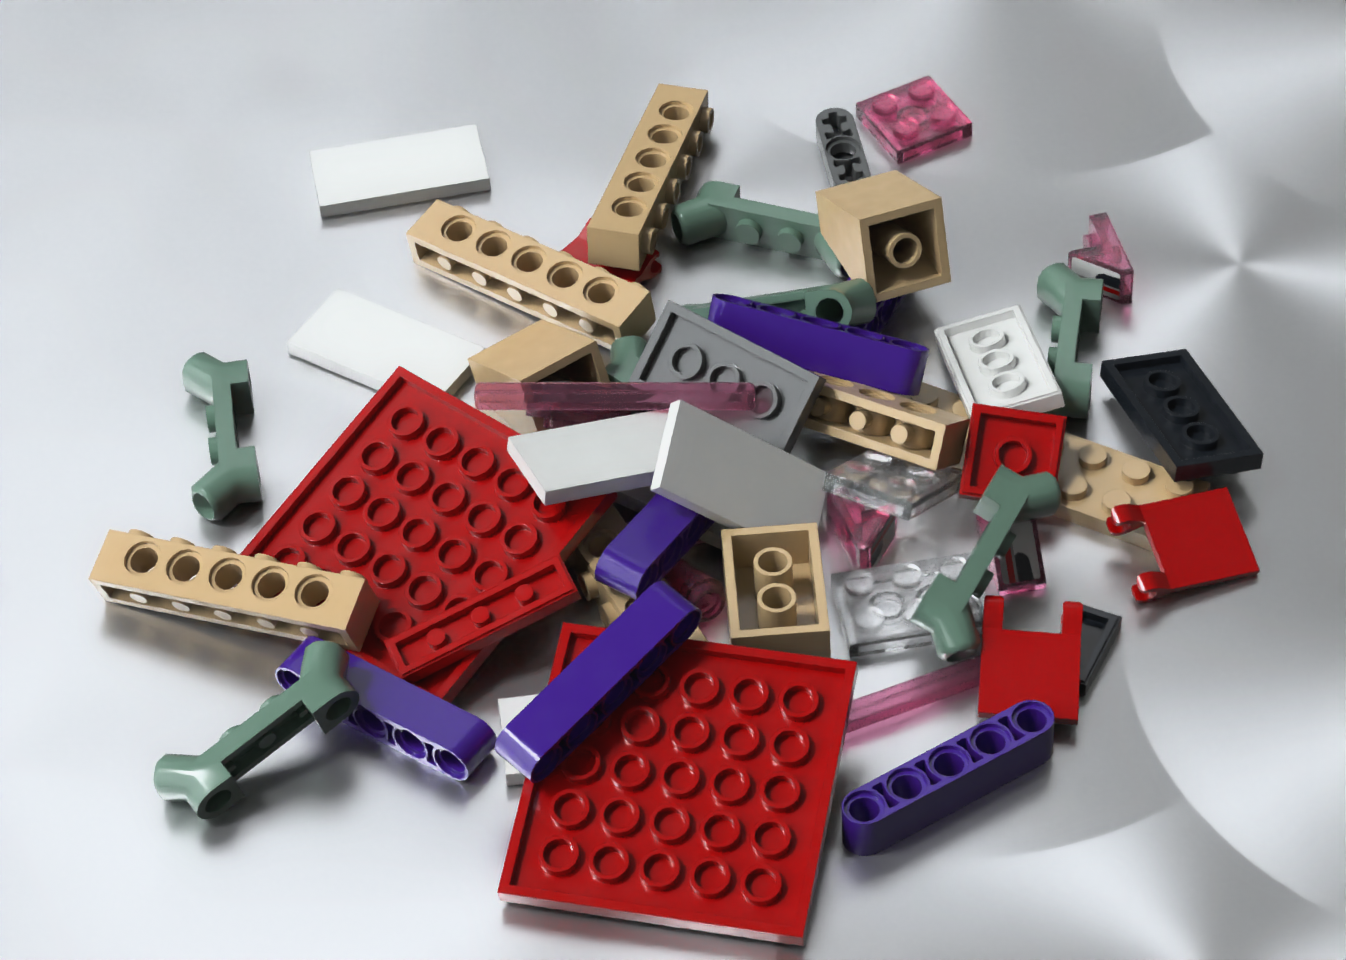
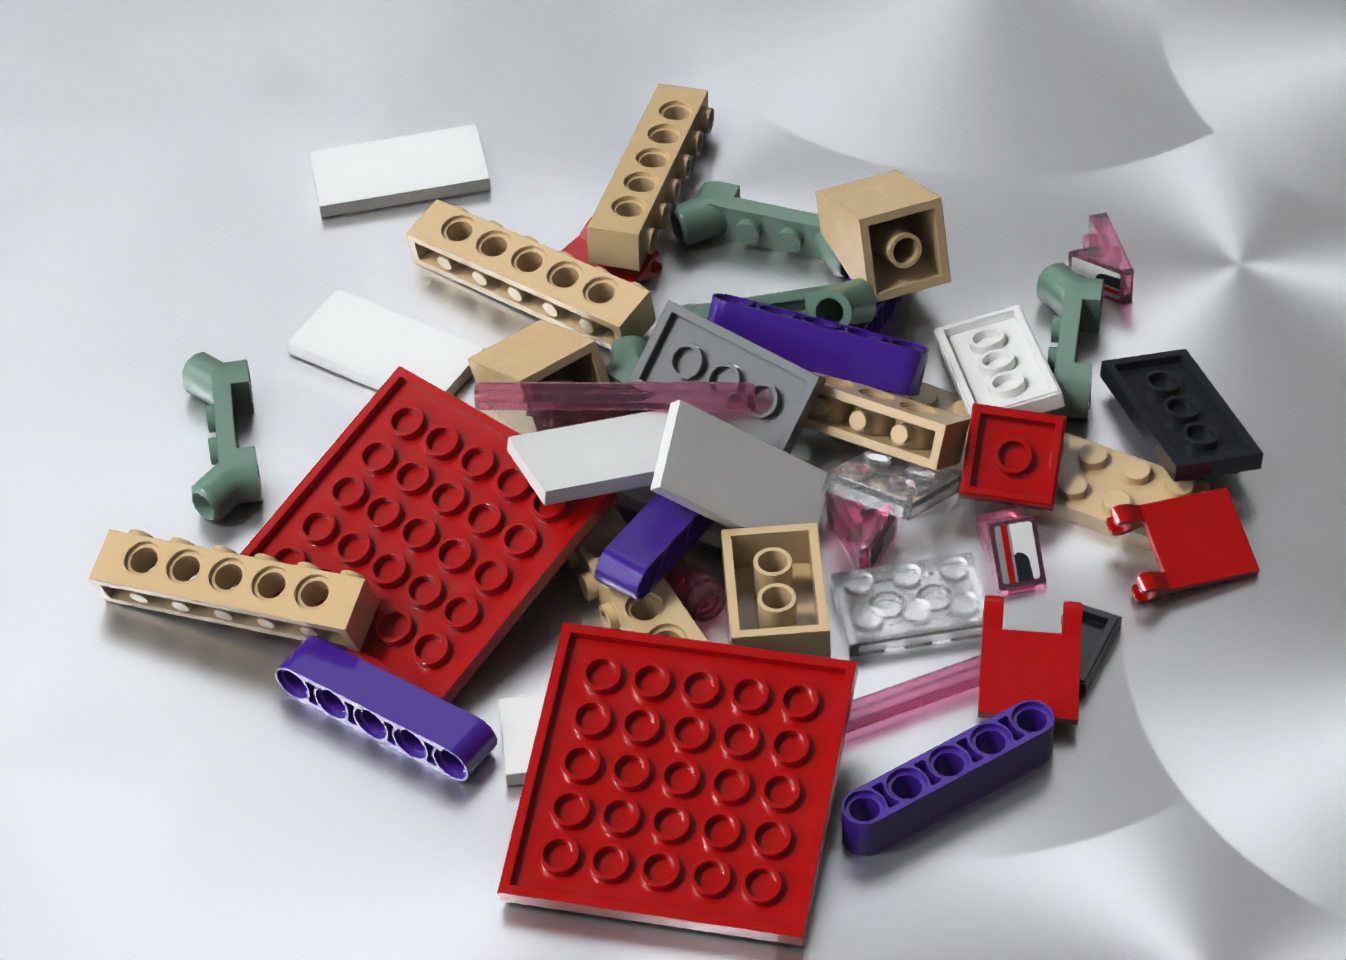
(211, 778): sand green plate -> none
(482, 620): red tile -> none
(597, 681): dark purple beam -> none
(847, 142): dark grey beam -> none
(913, 119): clear pink plate -> none
(946, 604): sand green plate -> none

